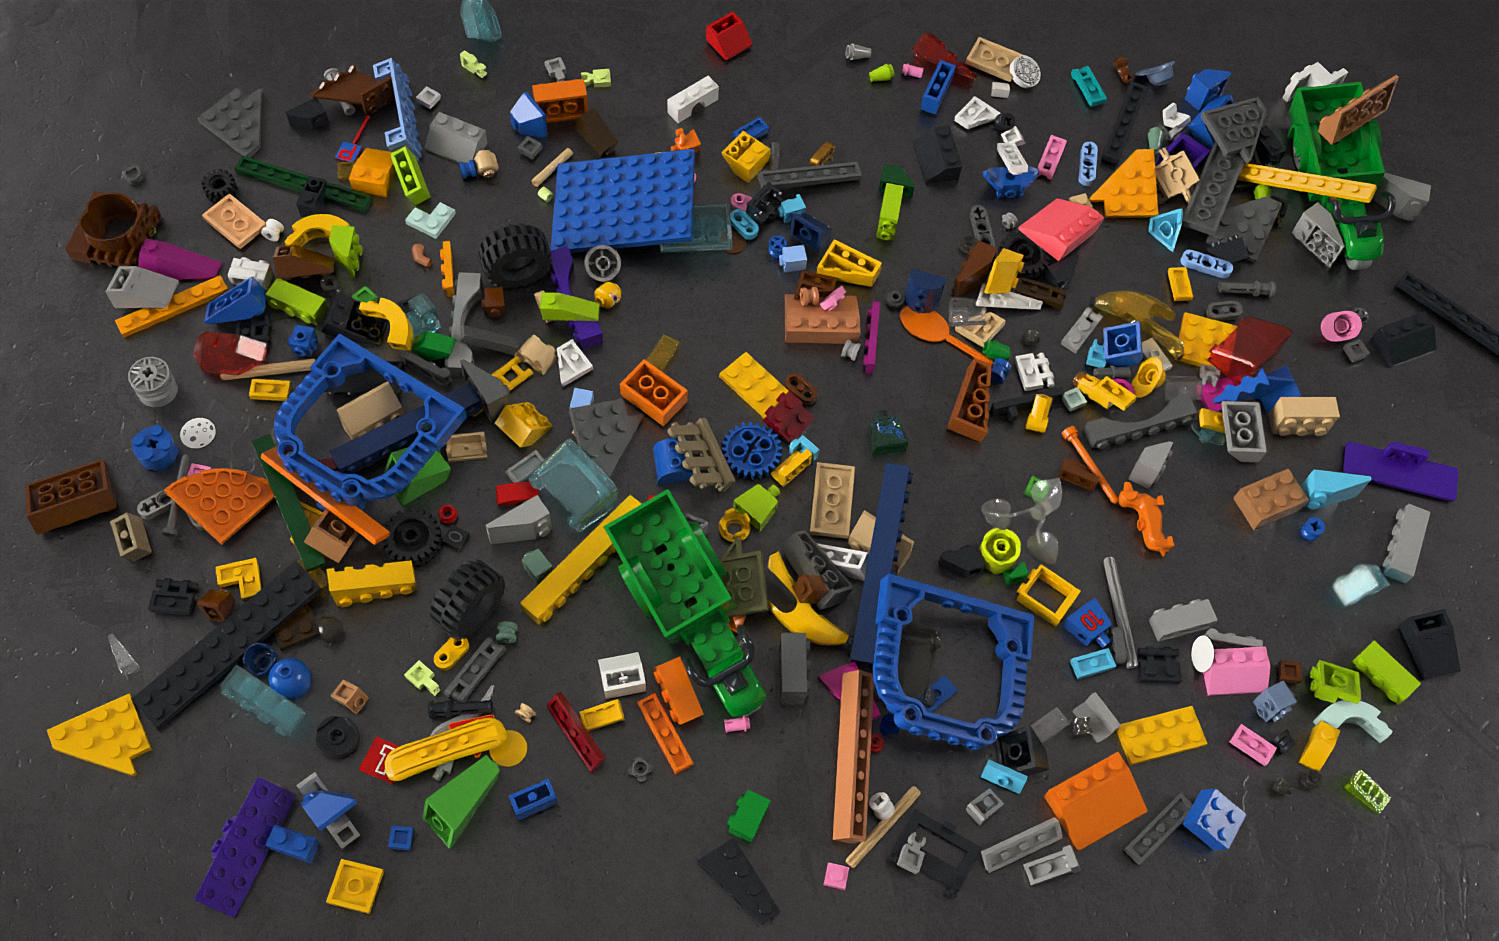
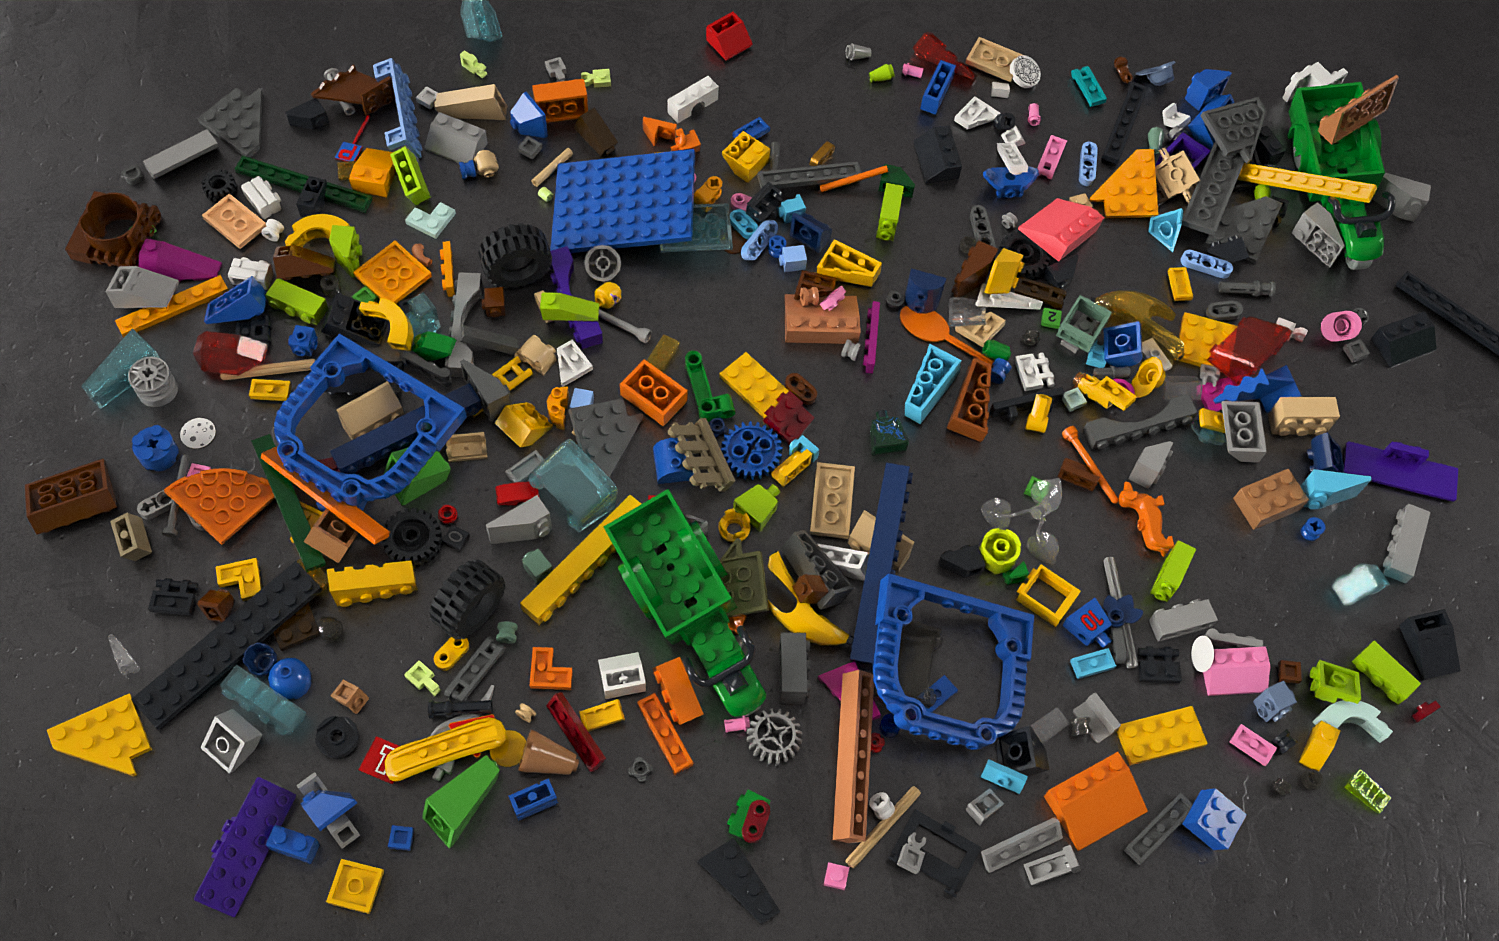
(112, 374): none -> clear light blue wedge
(180, 154): none -> light grey brick
(230, 740): none -> light grey slope
(261, 197): none -> white brick
(392, 273): none -> light orange plate
(472, 103): none -> tan slope
(544, 675): none -> orange plate
(546, 756): none -> medium nougat cone
(556, 406): none -> light orange cylinder
(643, 334): none -> light grey piece
(656, 128): none -> orange slope
(709, 191): none -> light orange piece
(718, 422): none -> dark blue plate
(721, 405): none -> green piece
(755, 820): none -> dark red plate
(766, 230): none -> light blue beam
(781, 732): none -> light grey gear
(858, 177): none -> orange bar
(932, 381): none -> medium azure wedge
(1034, 117): none -> bright pink pin
(1051, 318): none -> bright green tile
(1076, 336): none -> sand green window
(1123, 609): none -> dark blue plate
(1173, 571): none -> lime window
(1298, 333): none -> white plate
(1325, 454): none -> dark blue brick
(1425, 710): none -> dark red plate

